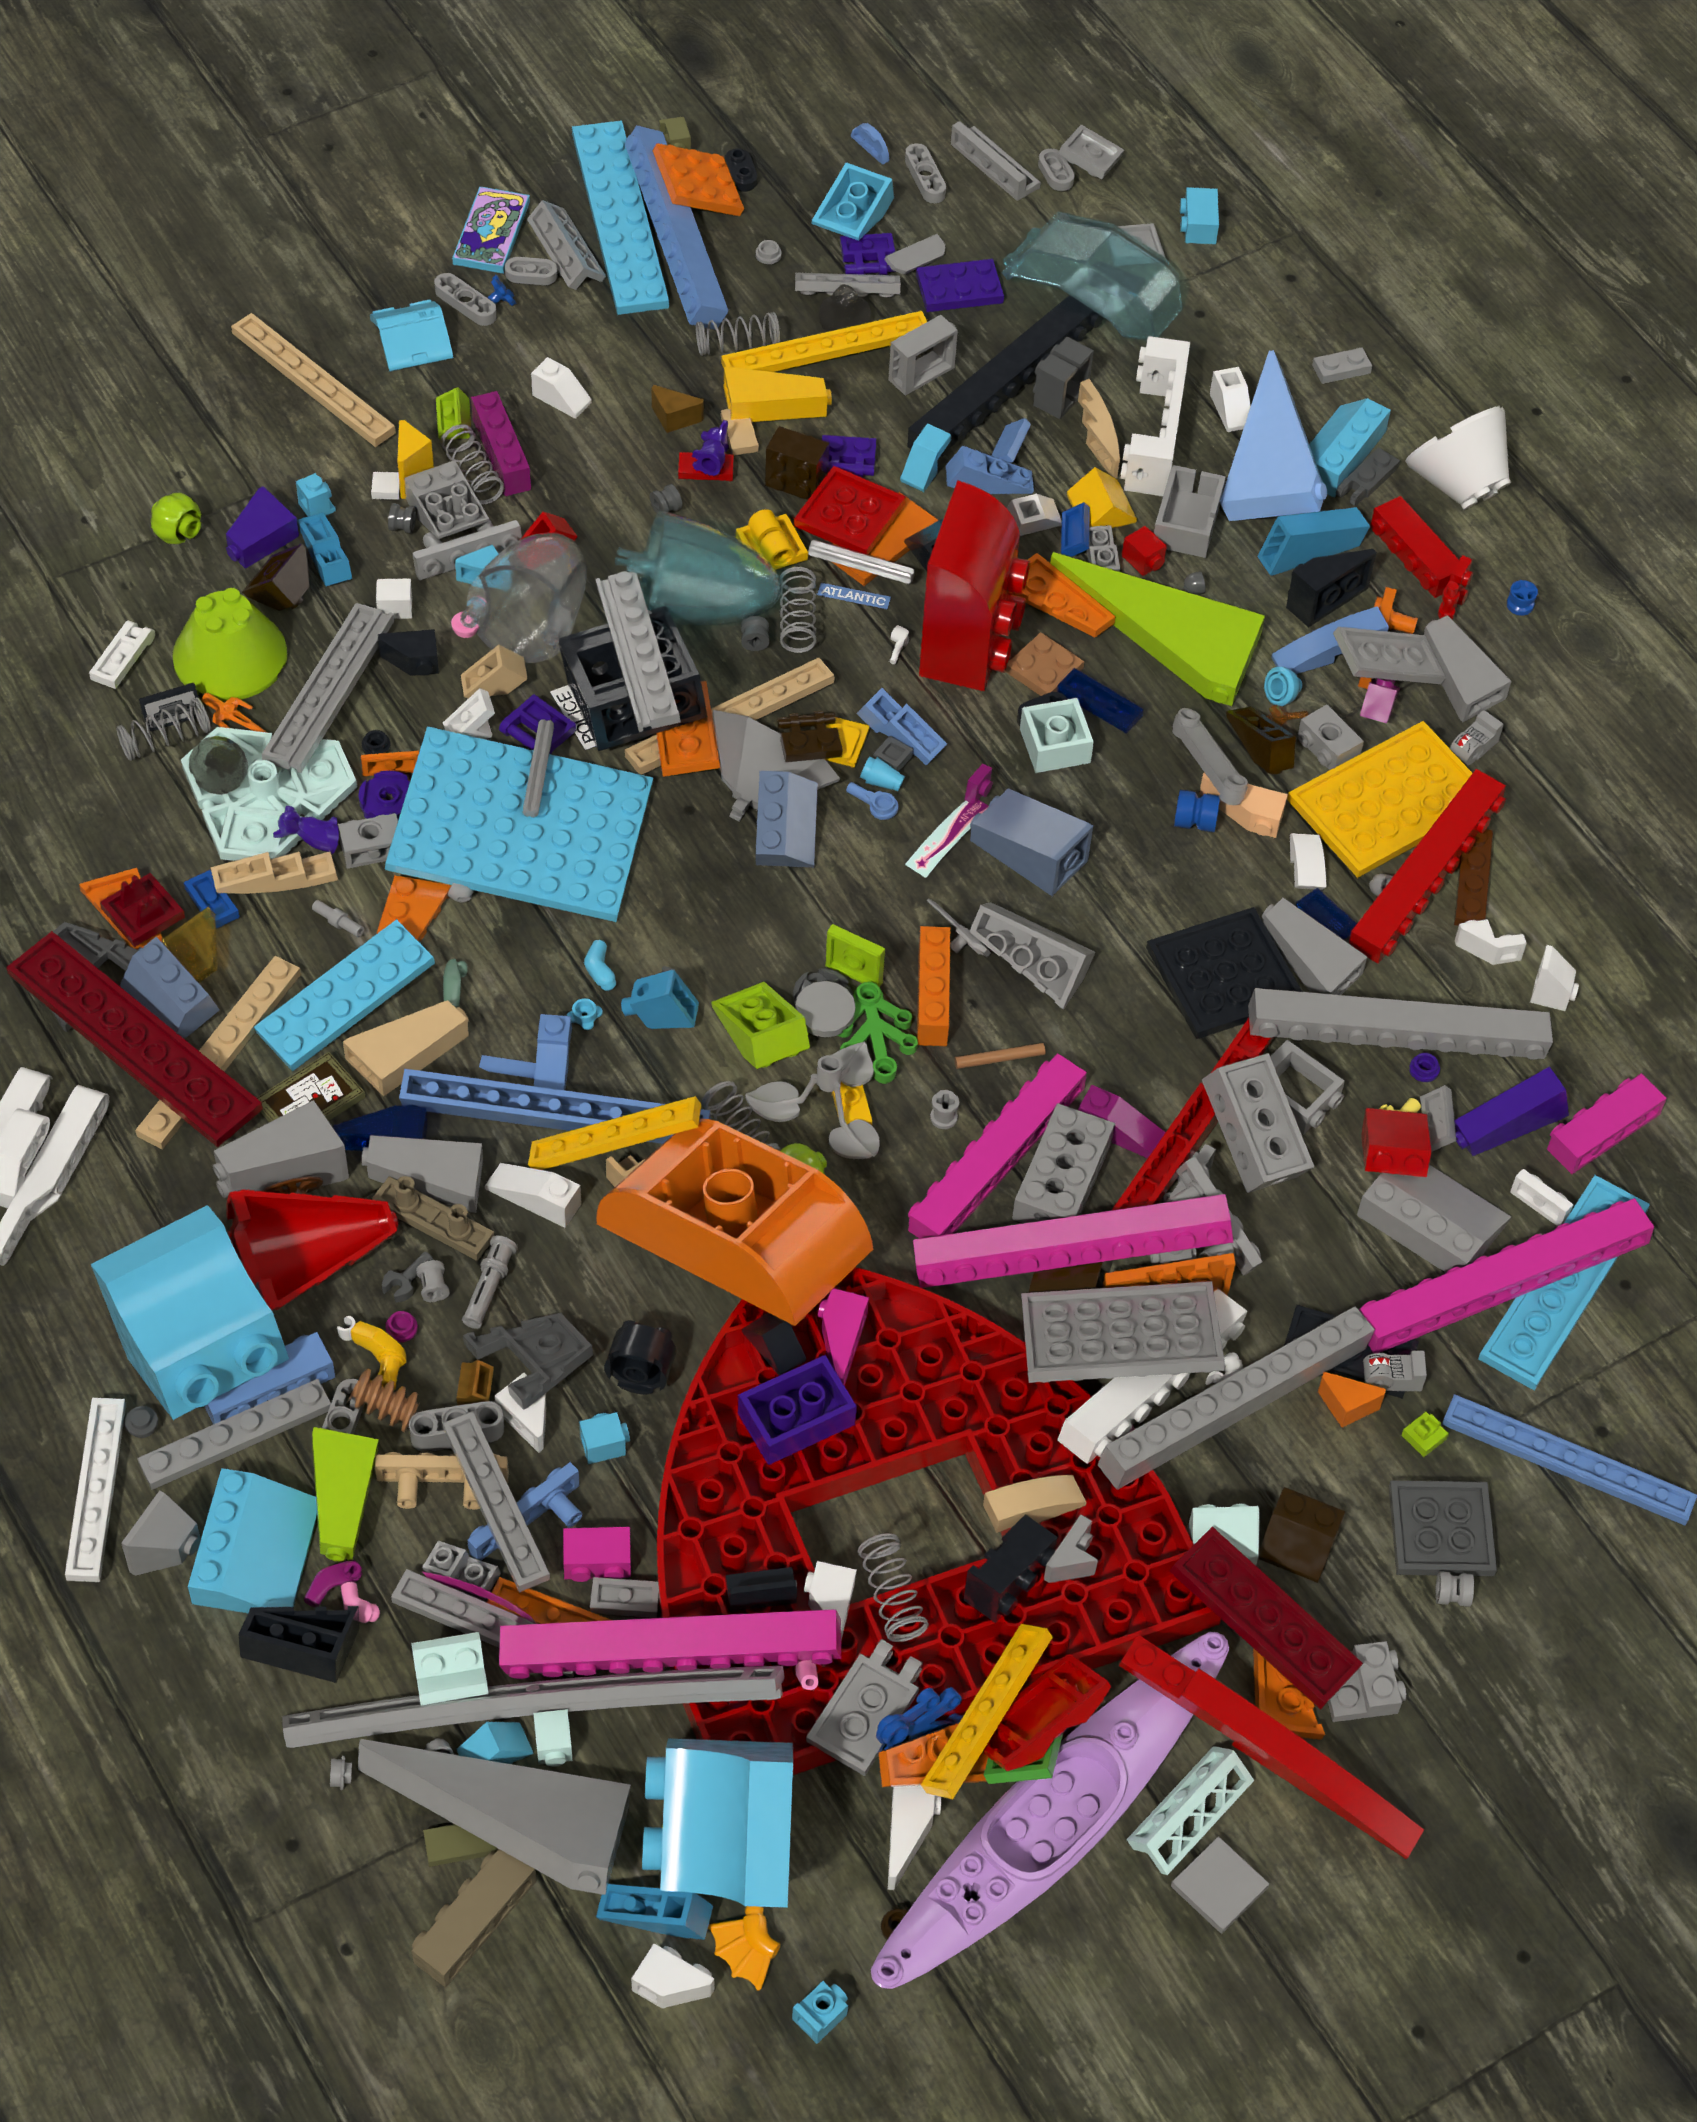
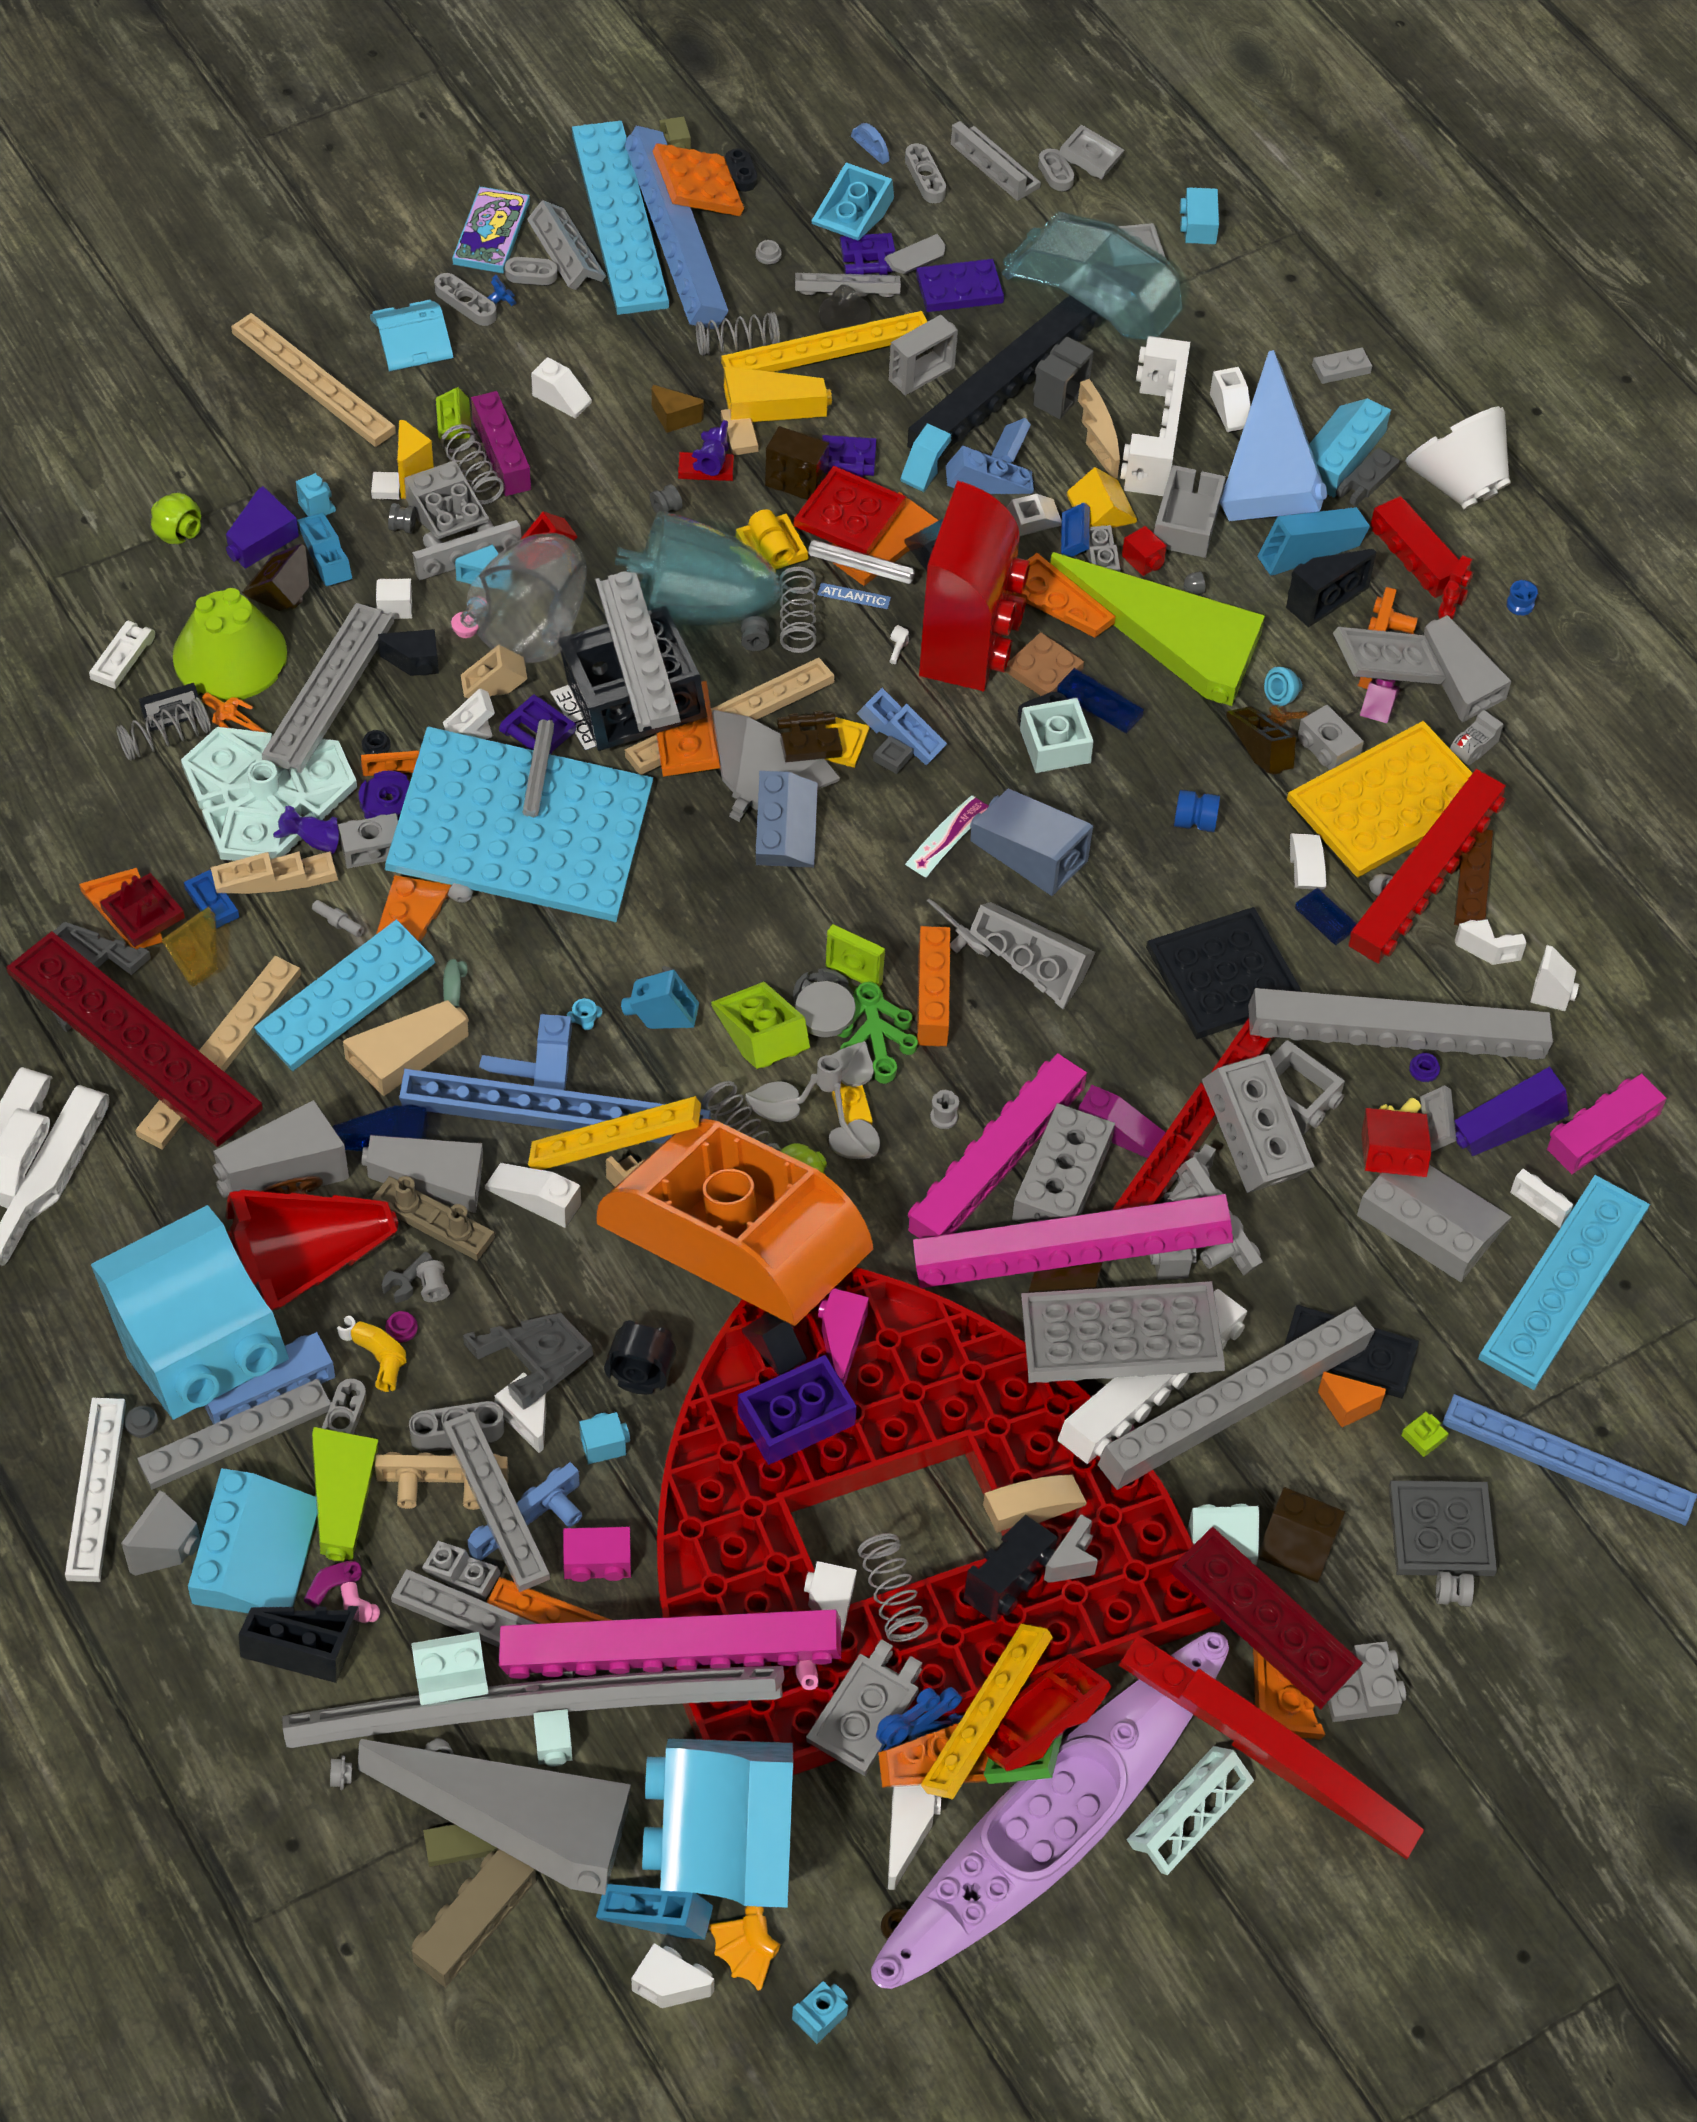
(167, 989): sand blue slope -> none
(218, 765): clear smoke tile -> none
(319, 1081): tile -> none
(384, 1399): medium nougat piece -> none
(454, 1583): dark pink sticker -> none
(474, 1382): pearl gold piece -> none
(493, 1269): light grey pin -> none
(497, 1742): medium azure slope -> none
(597, 968): medium azure arm -> none
(624, 1597): light grey plate -> none
(761, 1589): black panel -> none
(881, 774): medium azure cone -> none
(882, 804): medium blue plate -> none
(979, 784): magenta plate -> none
(999, 1055): medium nougat bar -> none
(1210, 756): light grey piece -> none
(1215, 1268): orange wing -> none
(1220, 1885): light grey tile -> none
(1232, 1366): white arm -> none
(1259, 810): light nougat slope -> none
(1312, 951): light grey slope -> none
(1320, 646): medium blue slope -> none
(1396, 1371): light grey leg -> none
(1506, 1274): dark pink brick -> none

